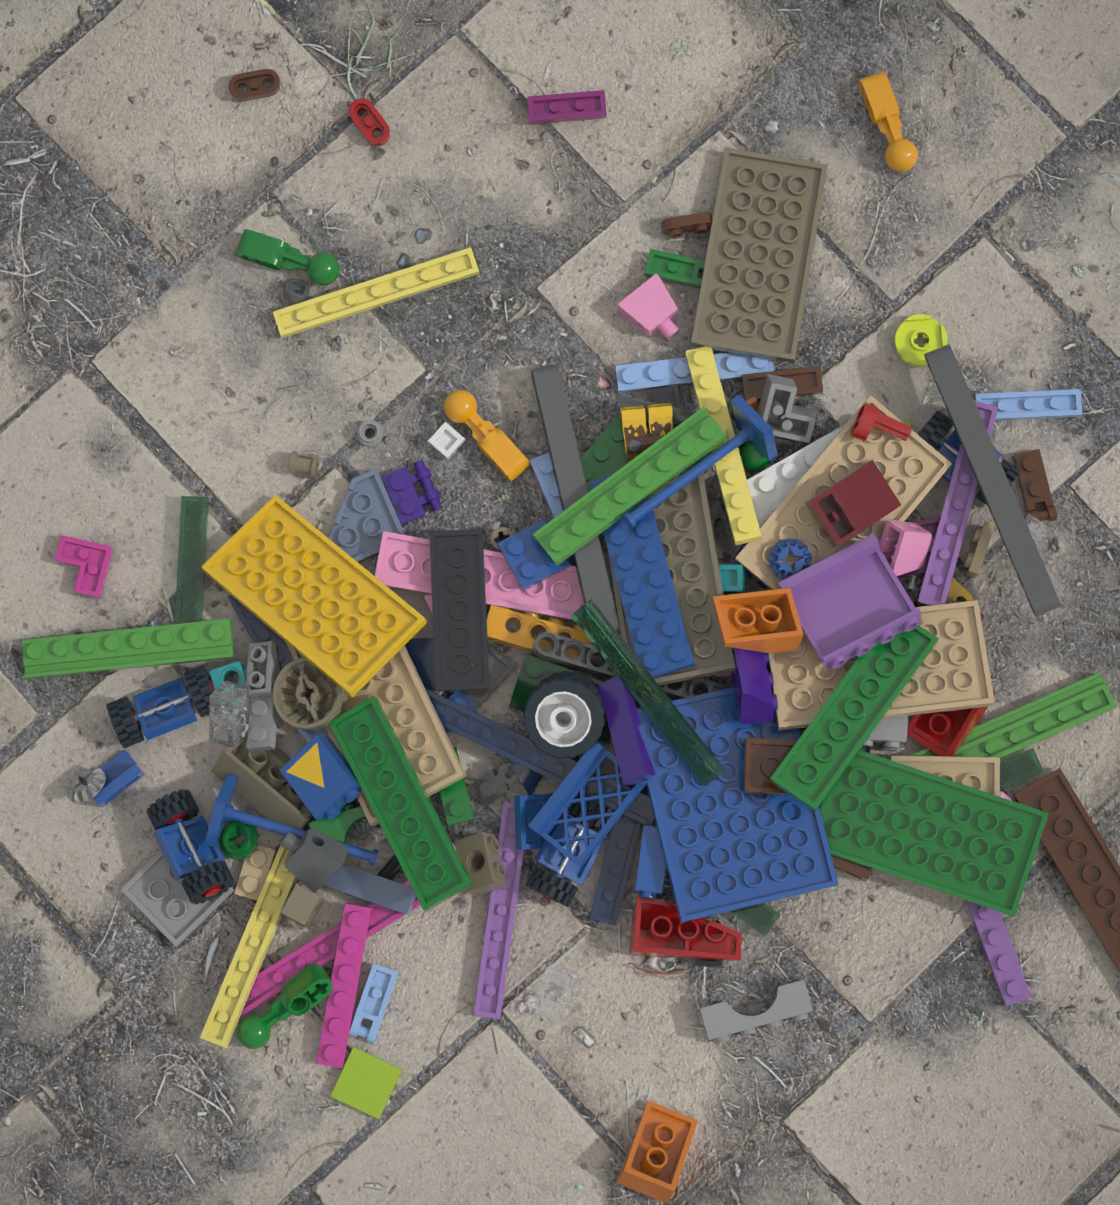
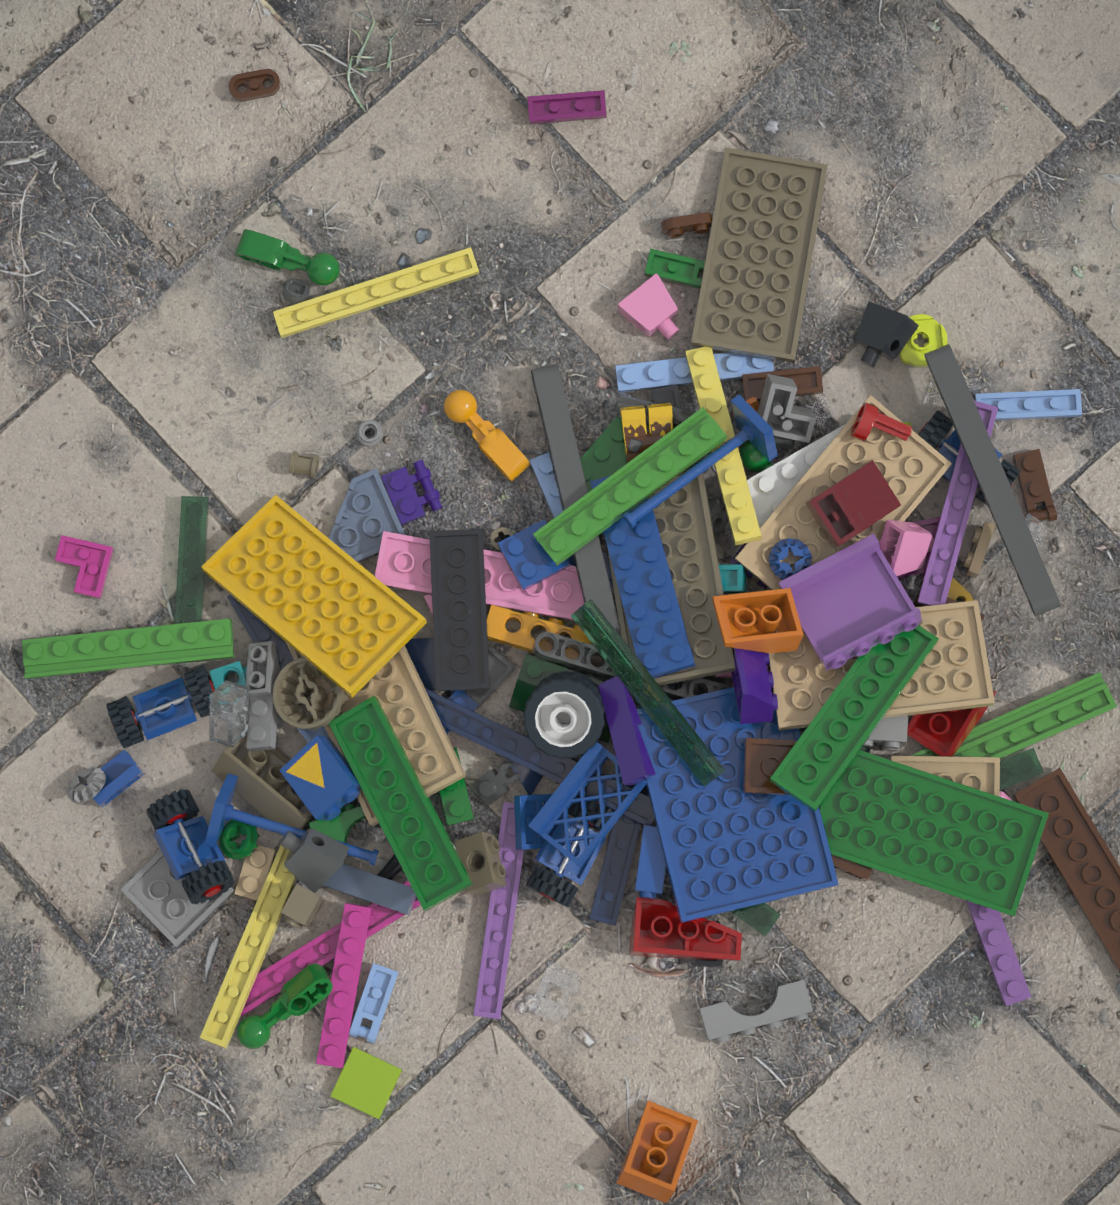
(370, 123): red plate -> none
(446, 440): white plate -> none
(883, 333): none -> black torso
(884, 111): light orange beam -> none

